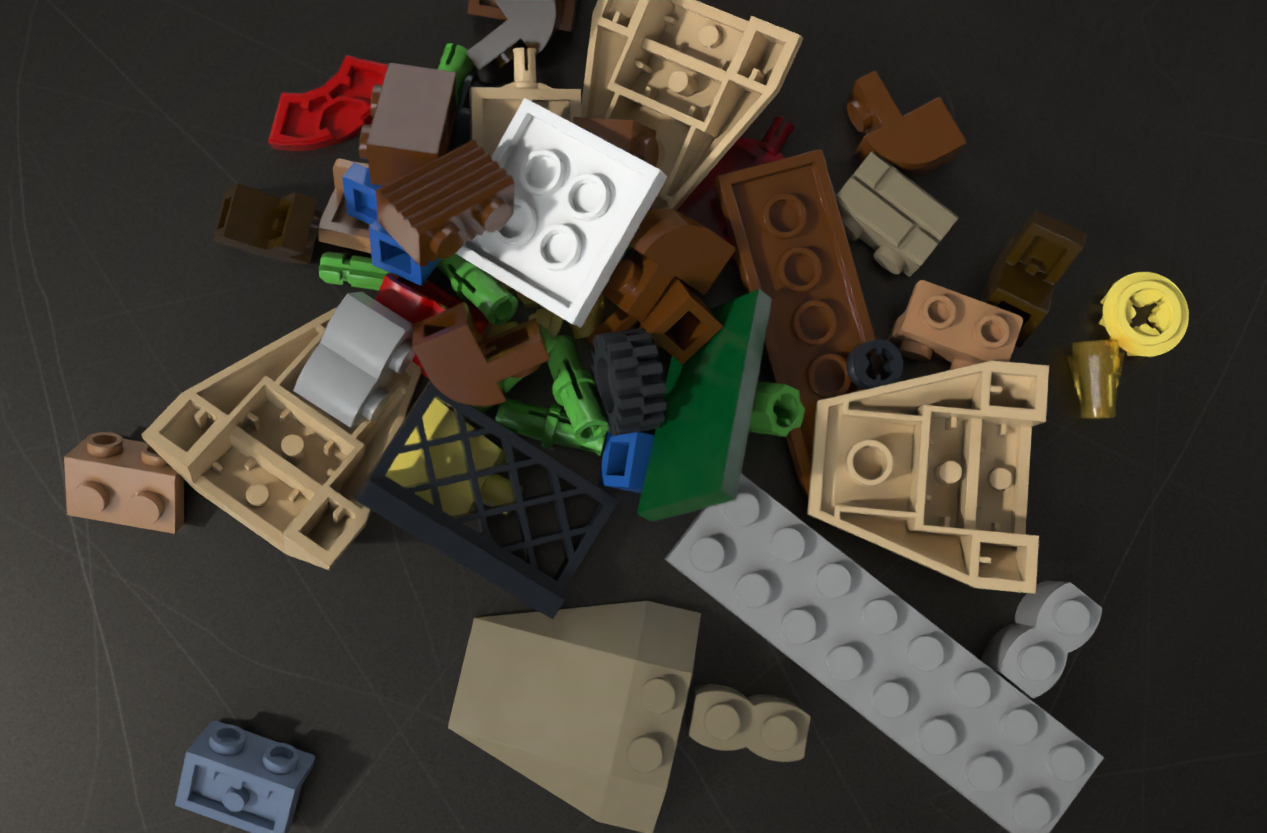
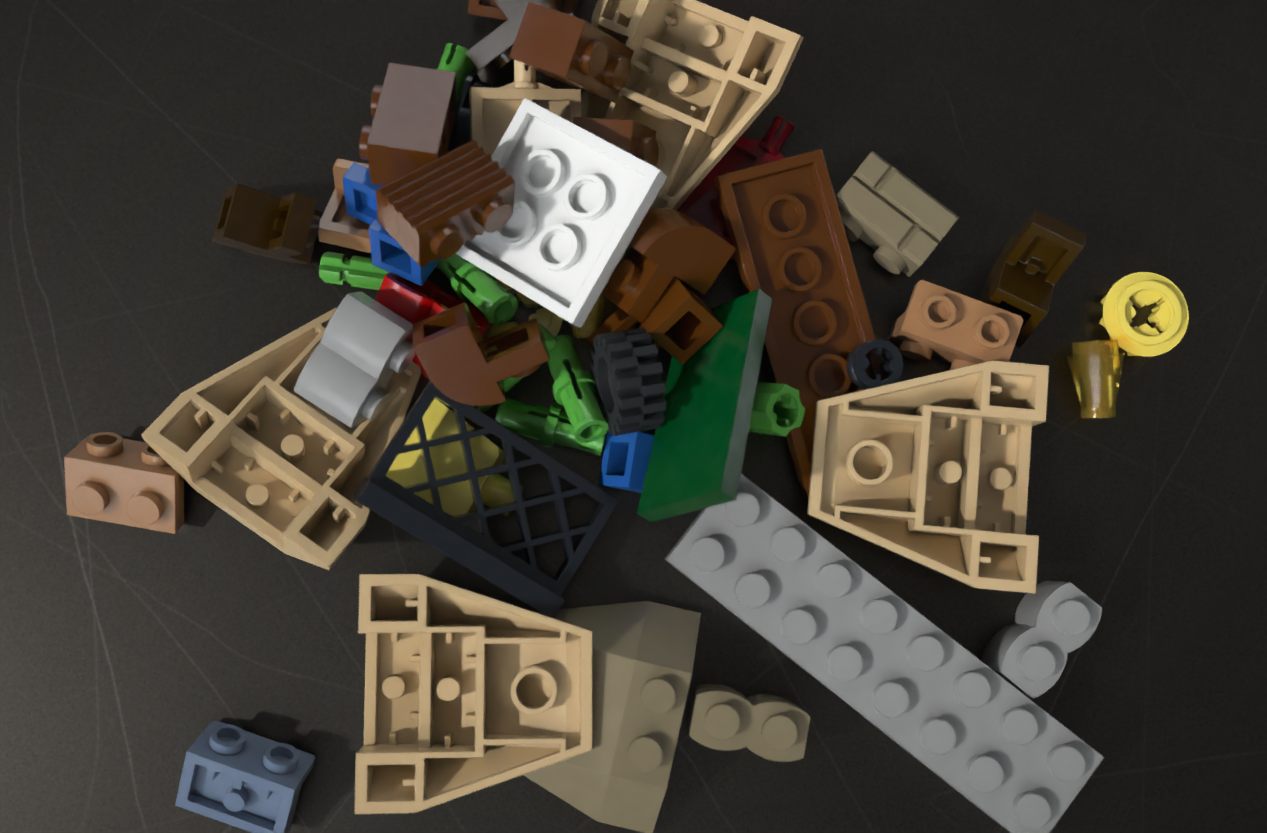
(328, 112): red tile -> none
(462, 692): none -> tan wedge
(572, 52): none -> reddish brown brick
(908, 142): reddish brown brick -> none

